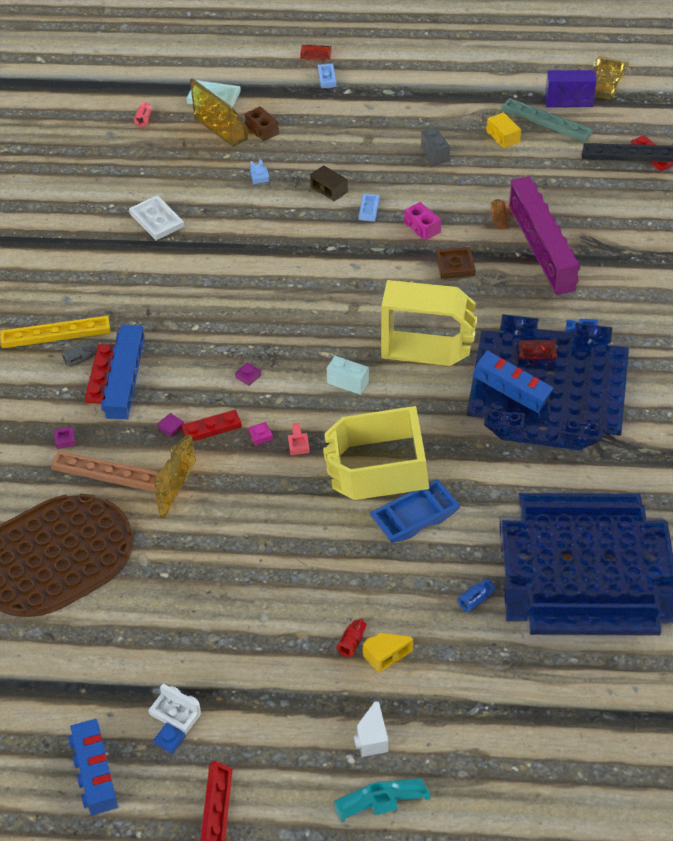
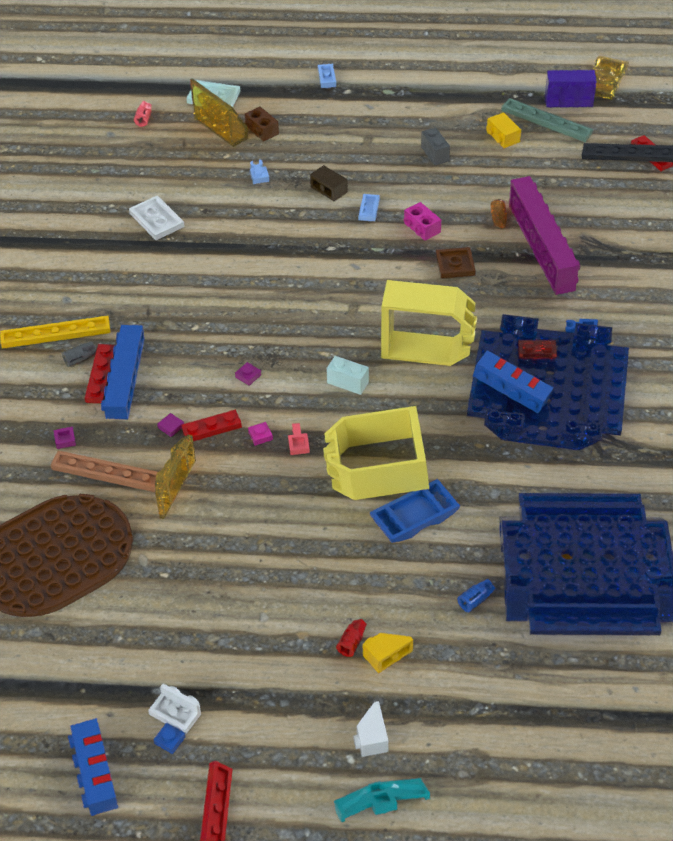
(316, 52): clear red plate -> none

